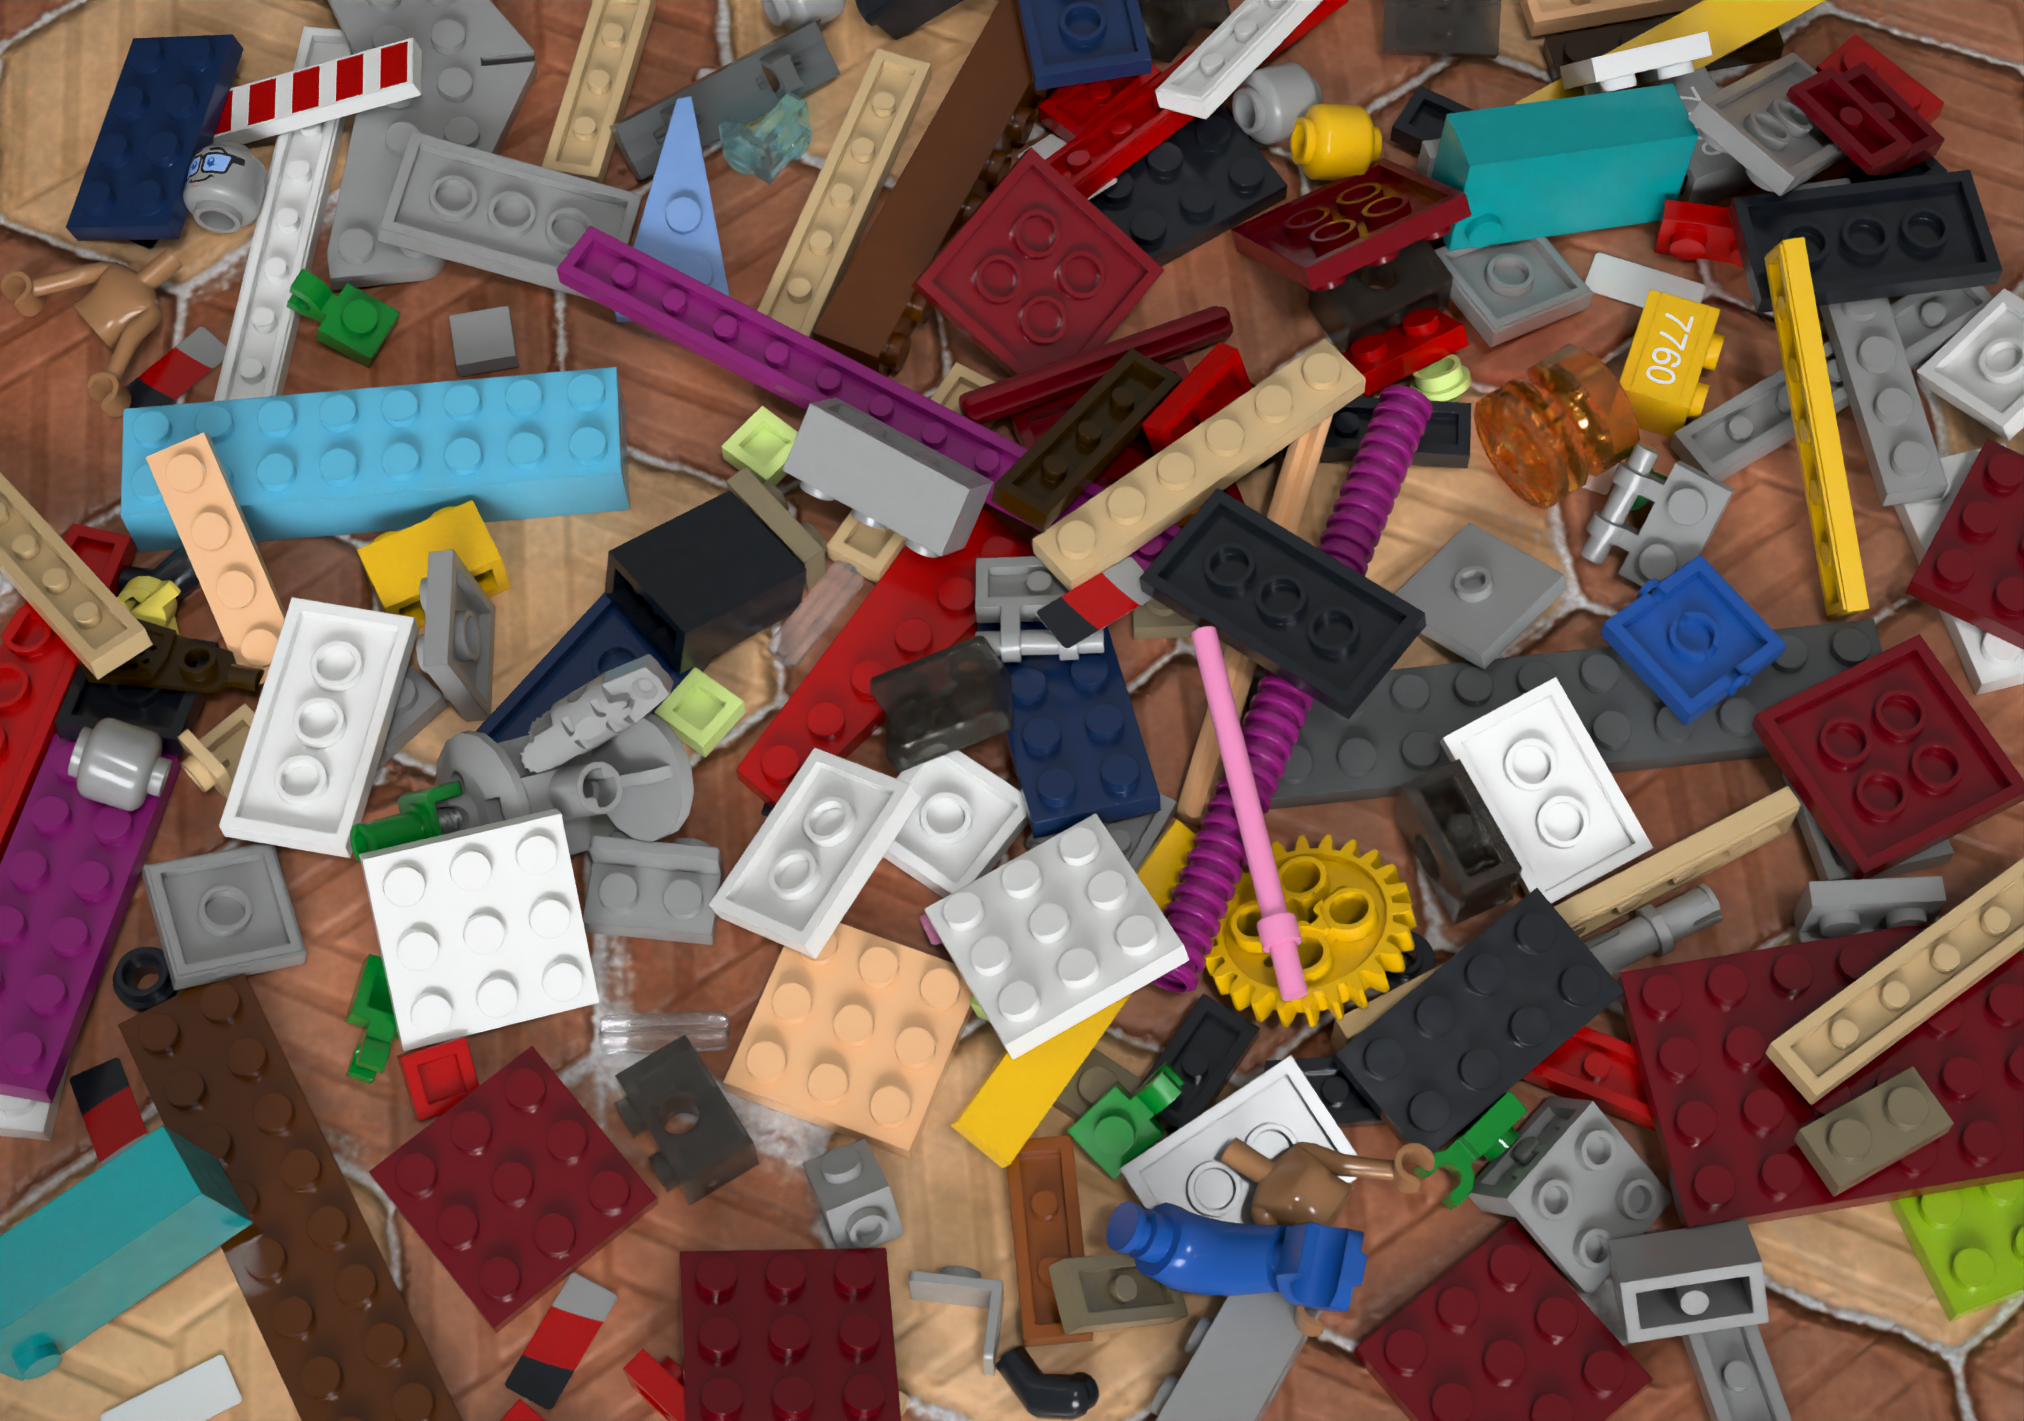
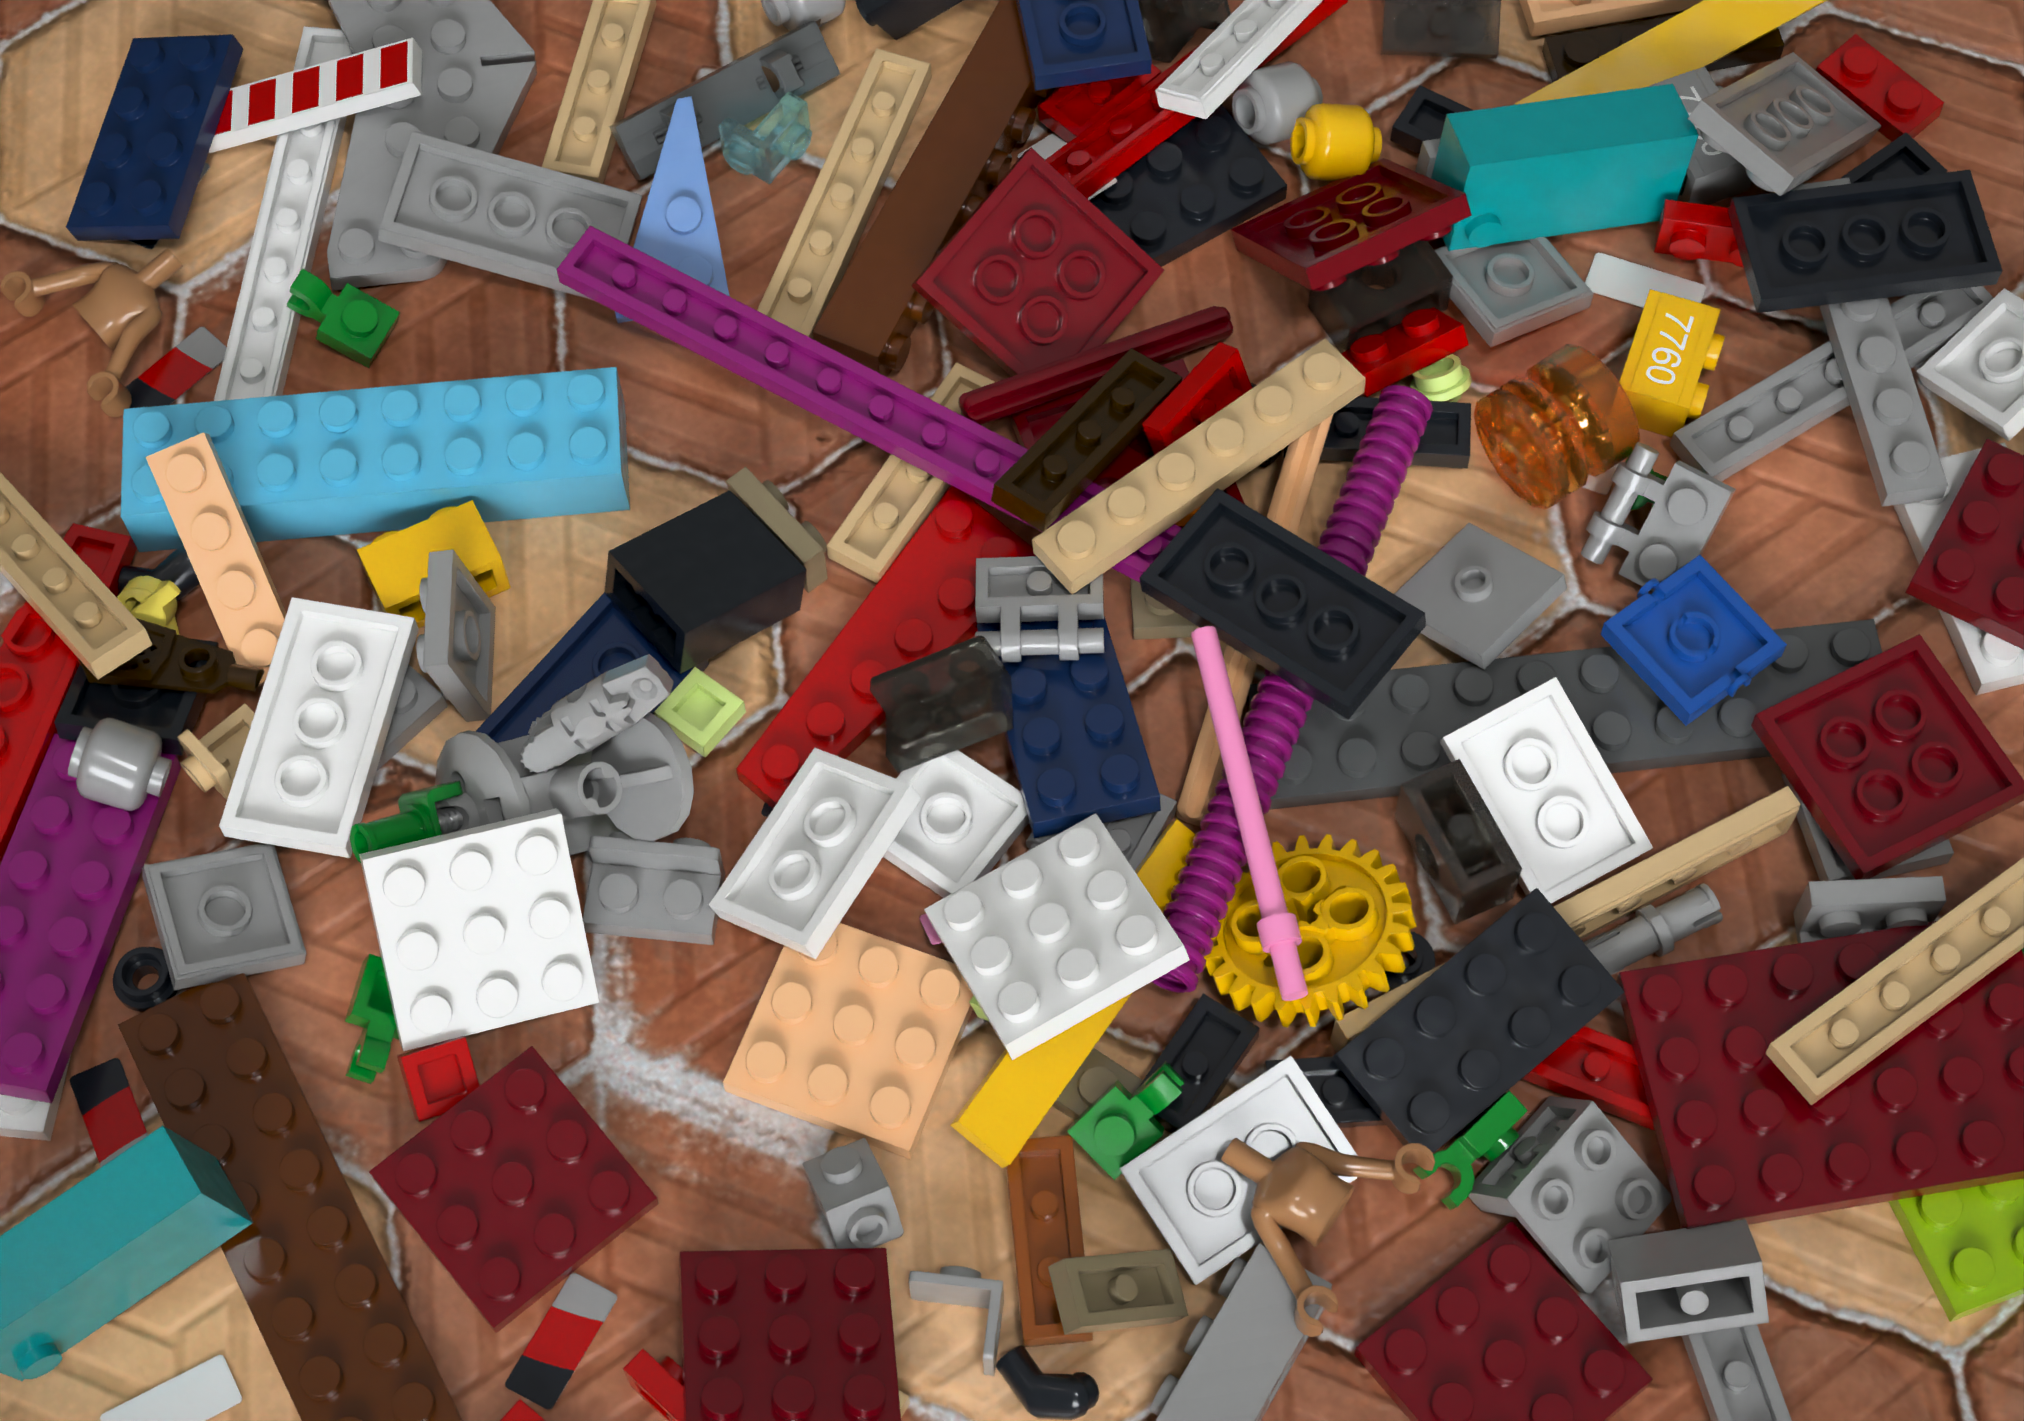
(225, 187): light grey head -> none
(483, 341): light grey tile -> none
(653, 1031): clear axle -> none
(677, 1083): clear smoke brick -> none
(761, 446): yellowish green plate -> none
(815, 614): clear axle -> none
(886, 478): light grey brick -> none
(1095, 603): sticker -> none
(1209, 1256): blue piece -> none
(1650, 61): white plate -> none
(1816, 429): yellow tile -> none
(1866, 119): dark red slope -> none
(1873, 1131): dark tan plate -> none

